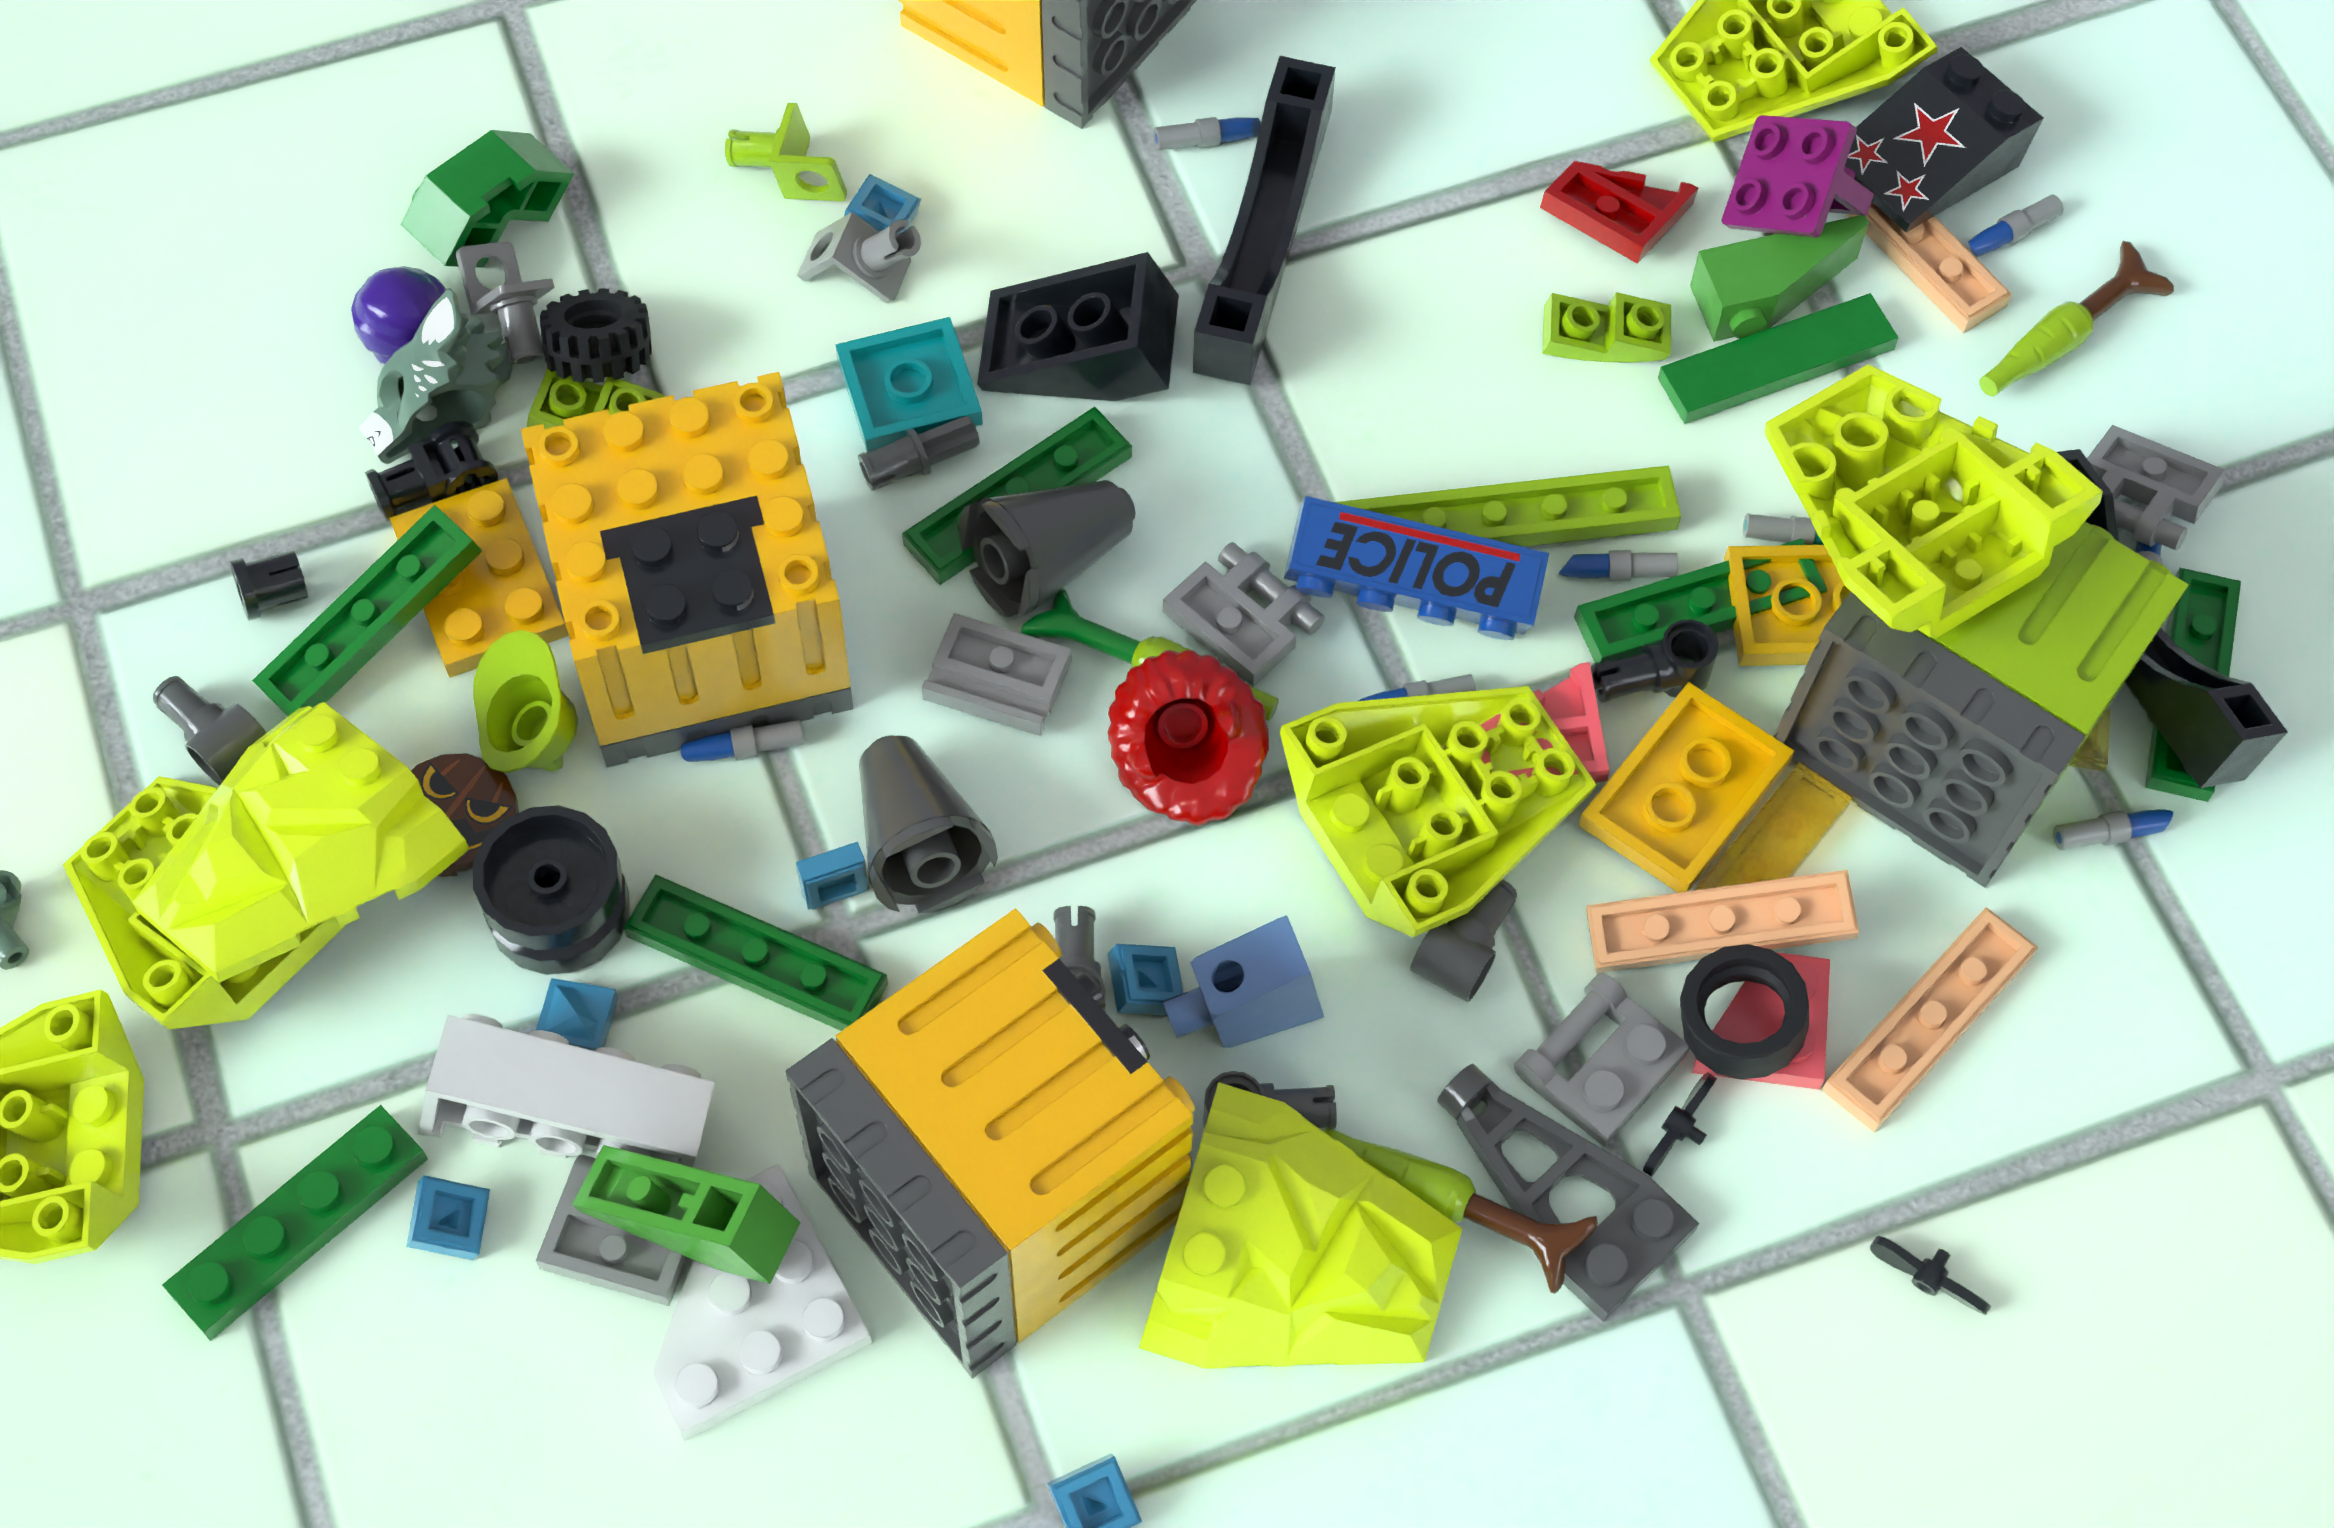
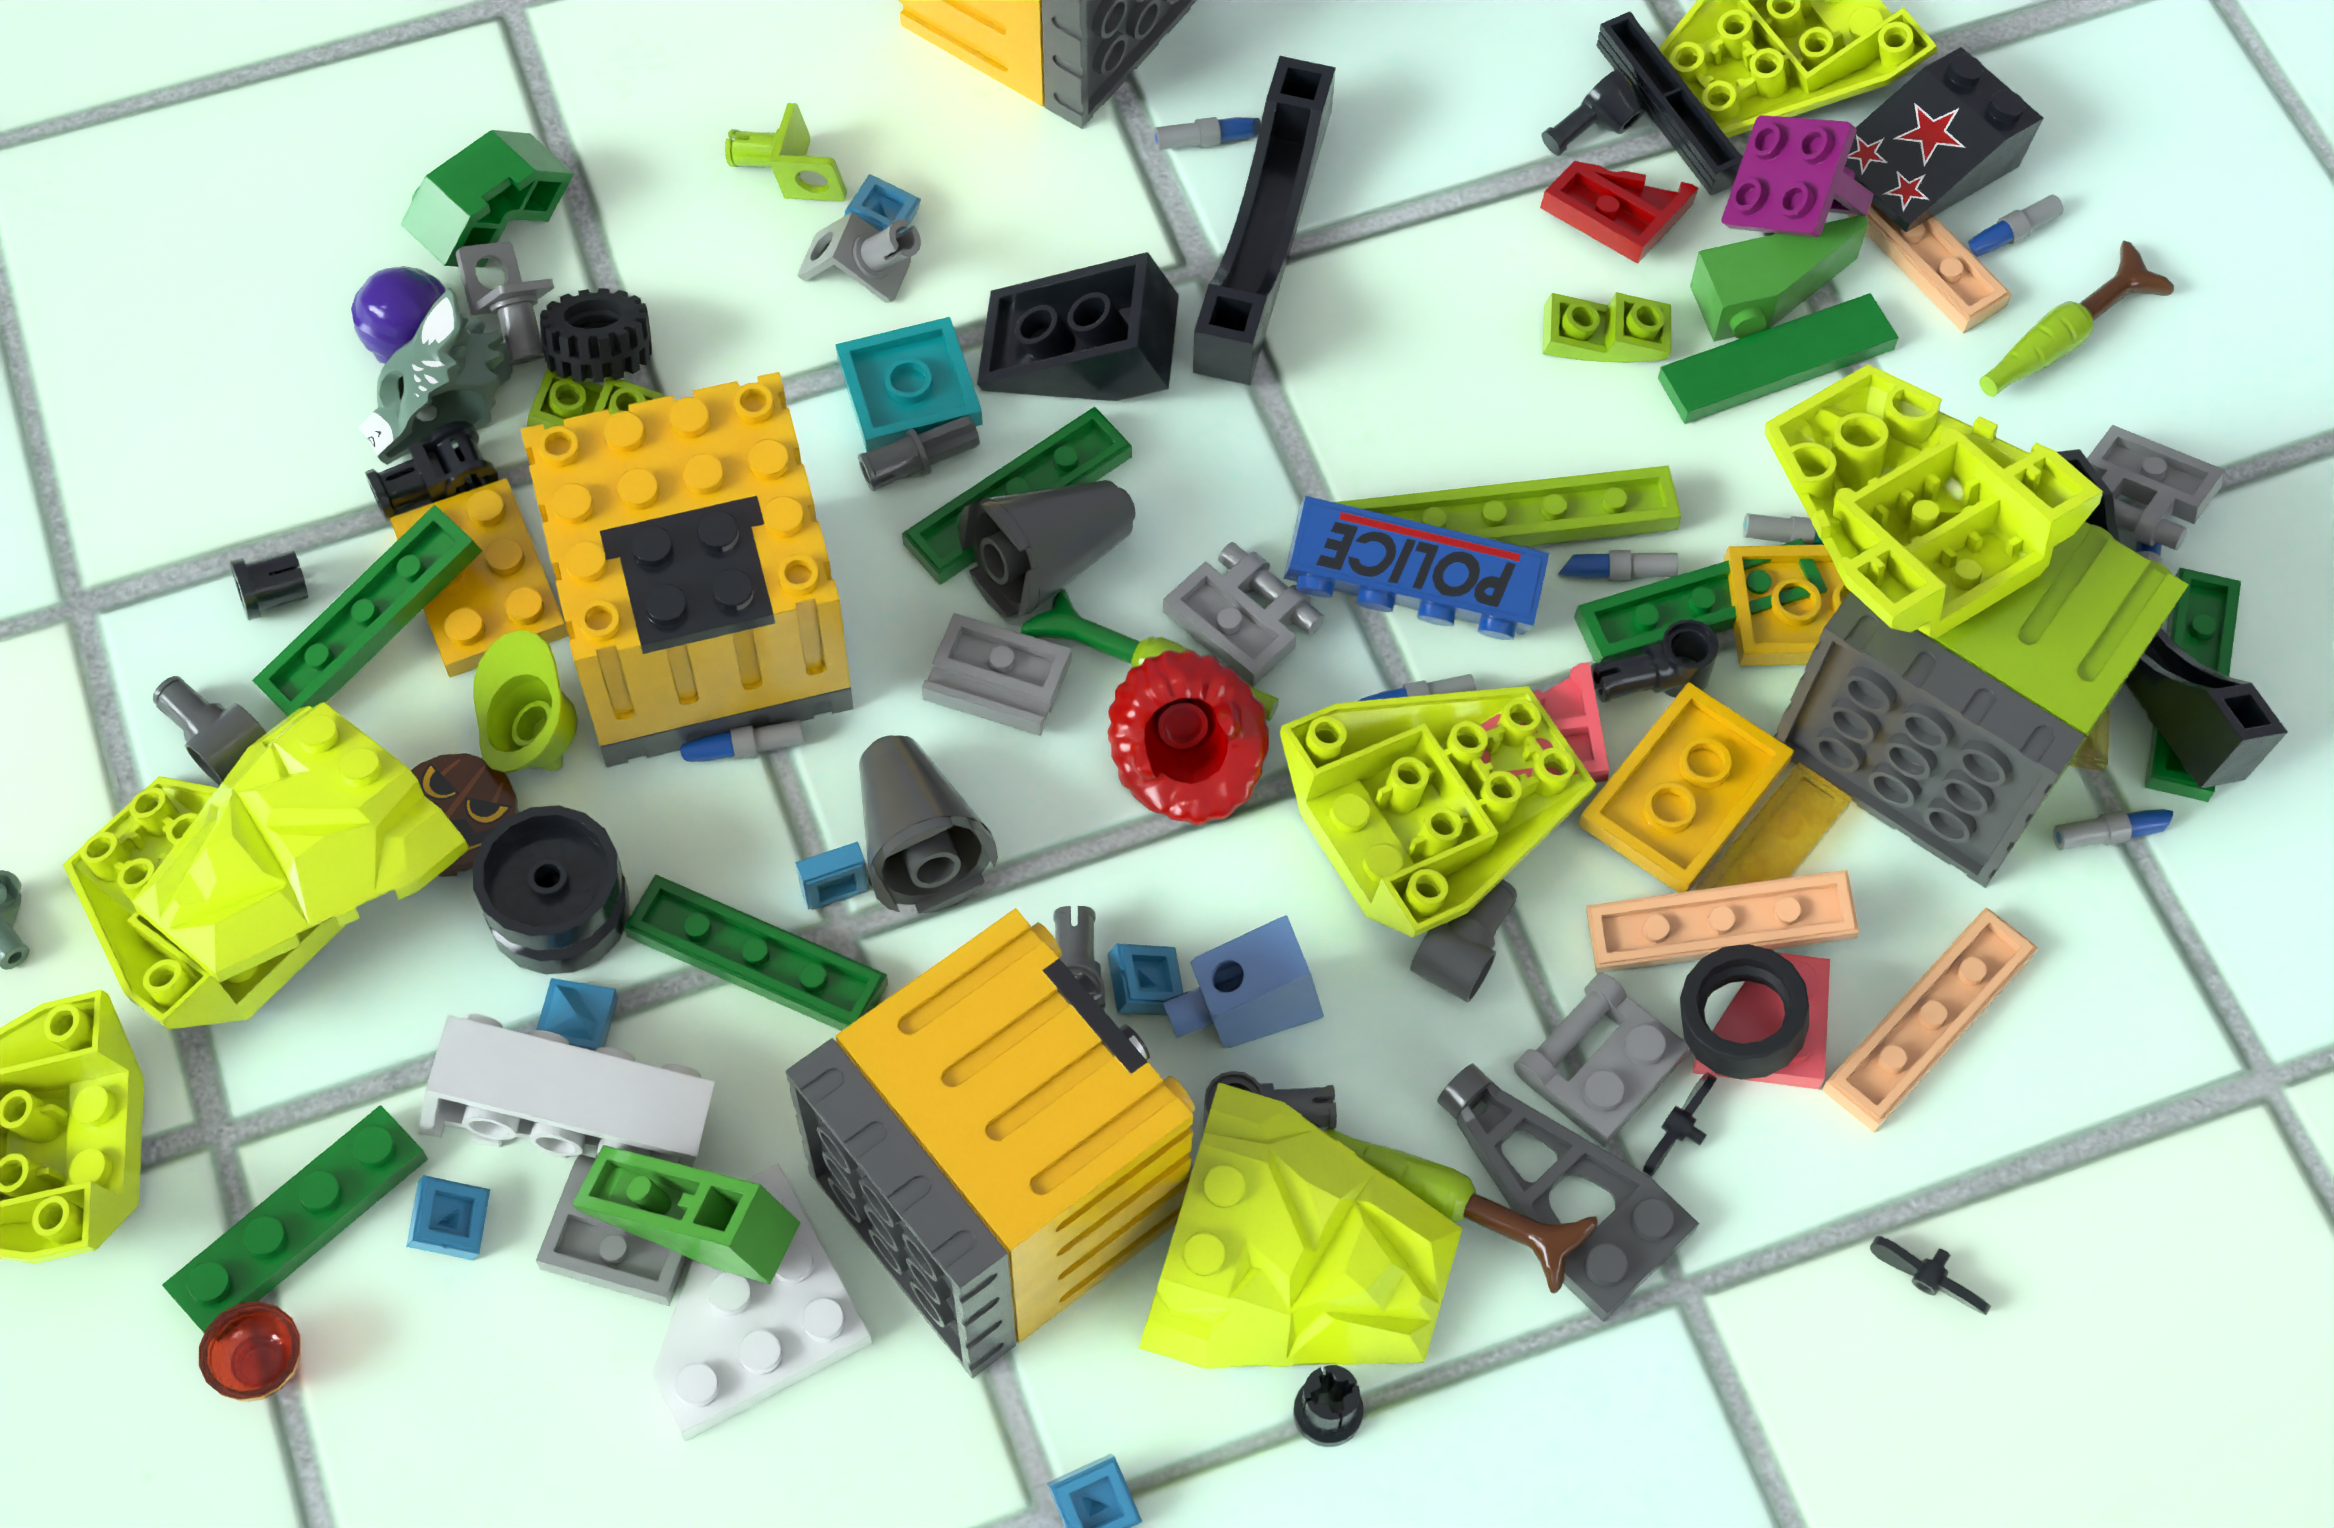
(250, 1351): none -> clear red piece
(1316, 1420): none -> black bush
(1610, 103): none -> black bar
(1670, 103): none -> black piece

